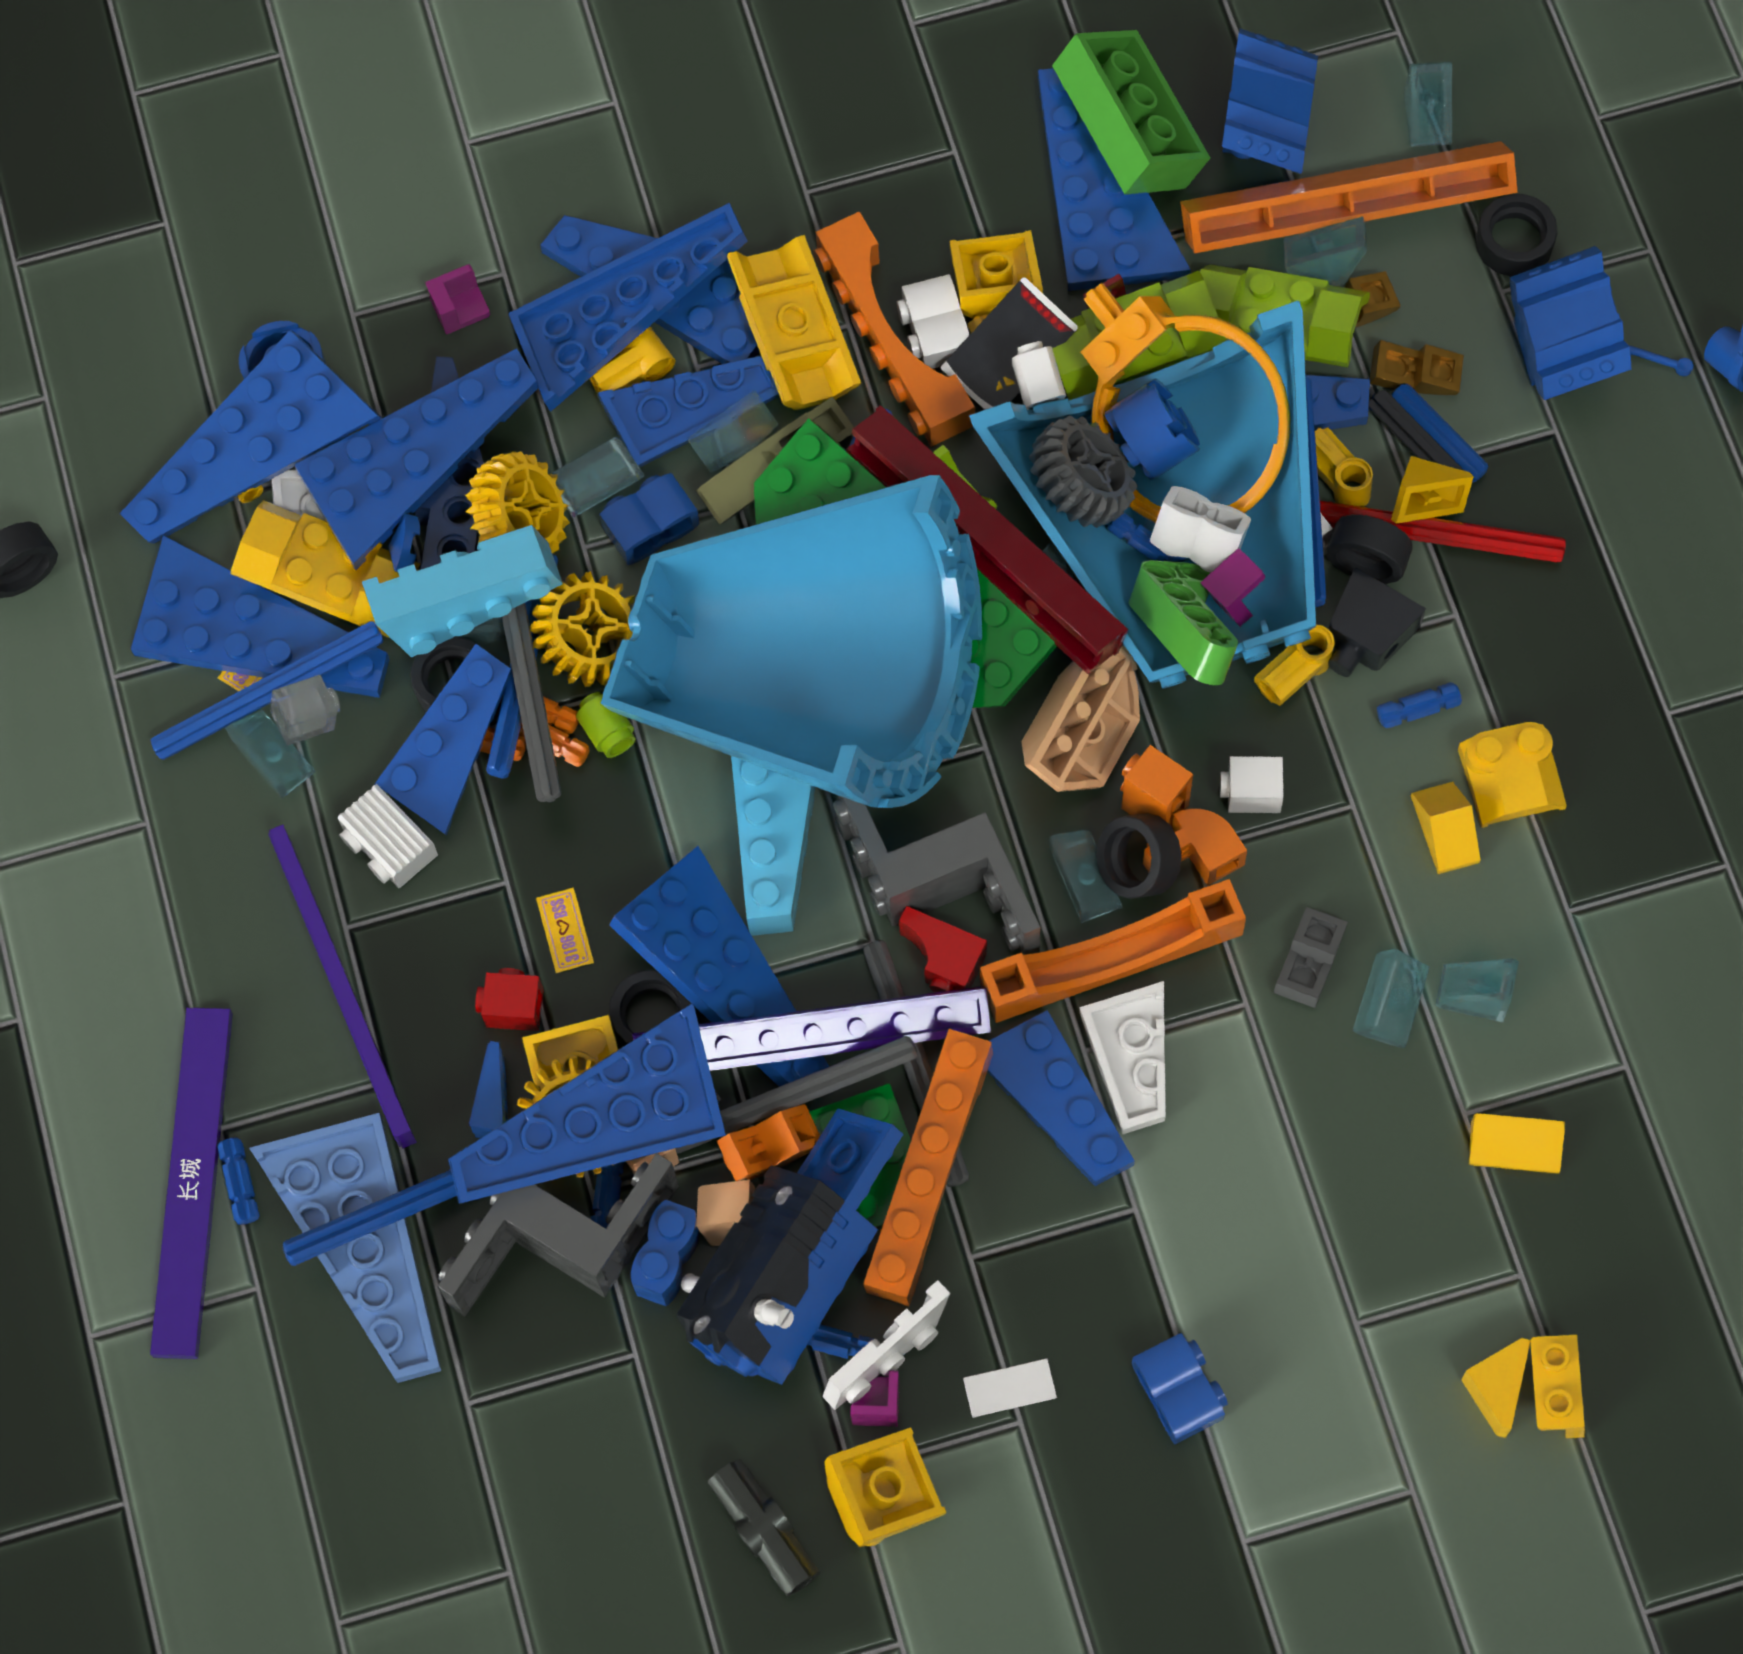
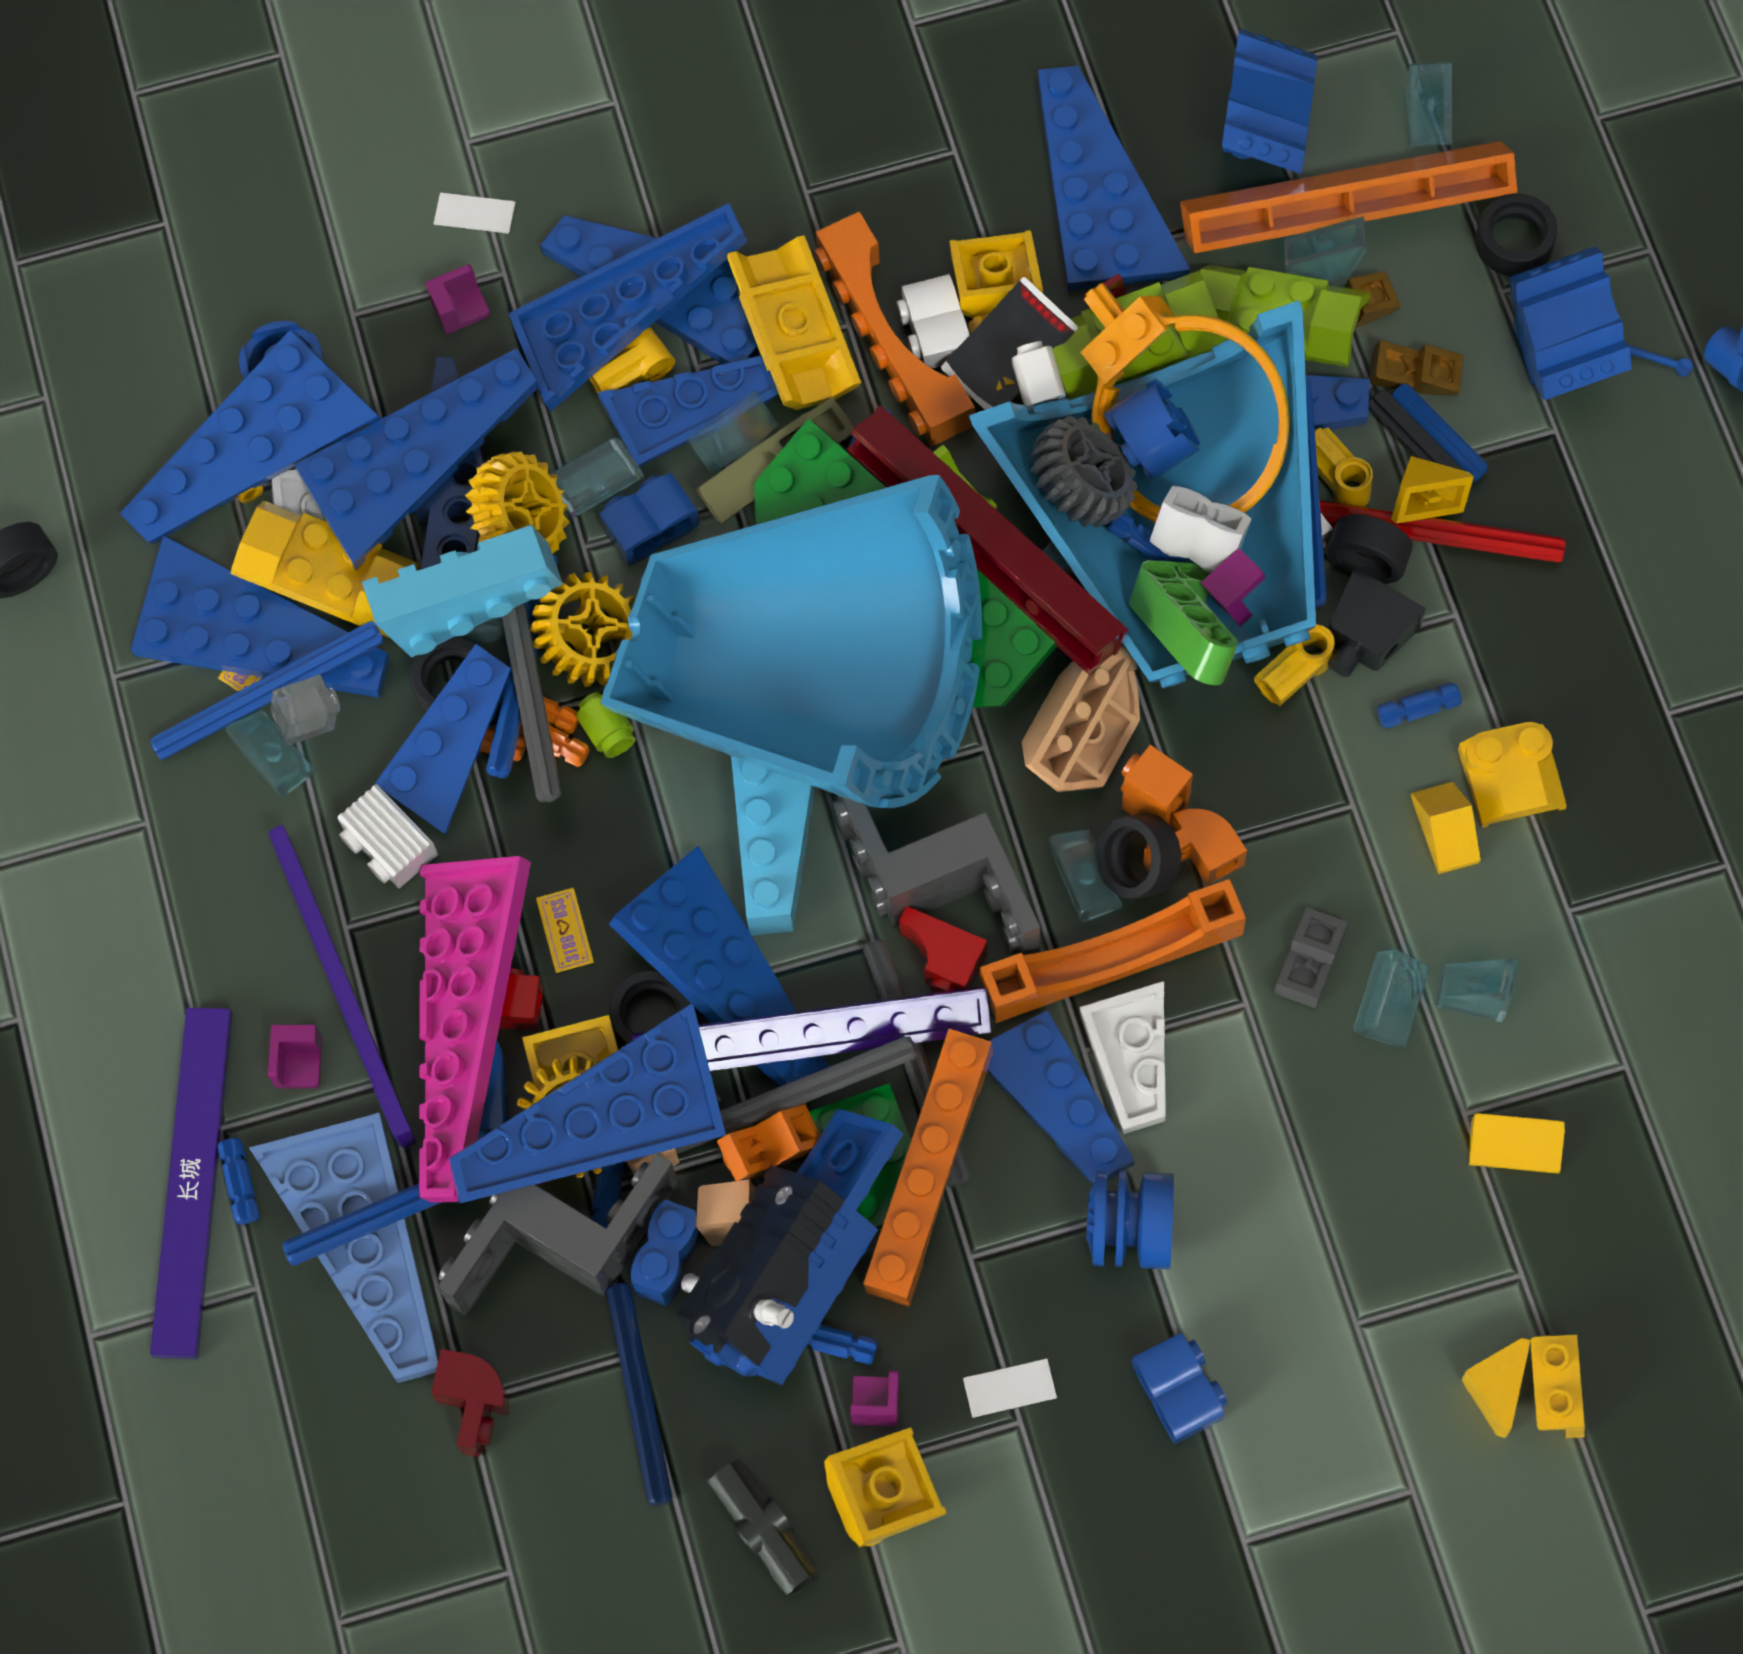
(295, 1056): none -> magenta panel
(402, 540): blue tile -> none
(468, 954): none -> dark pink wing
(473, 1385): none -> dark red brick
(474, 213): none -> white sticker
(639, 1394): none -> dark blue axle
(875, 1358): white wing -> none
(1130, 111): bright green brick -> none
(1132, 1219): none -> blue wheel
(1253, 784): white brick -> none

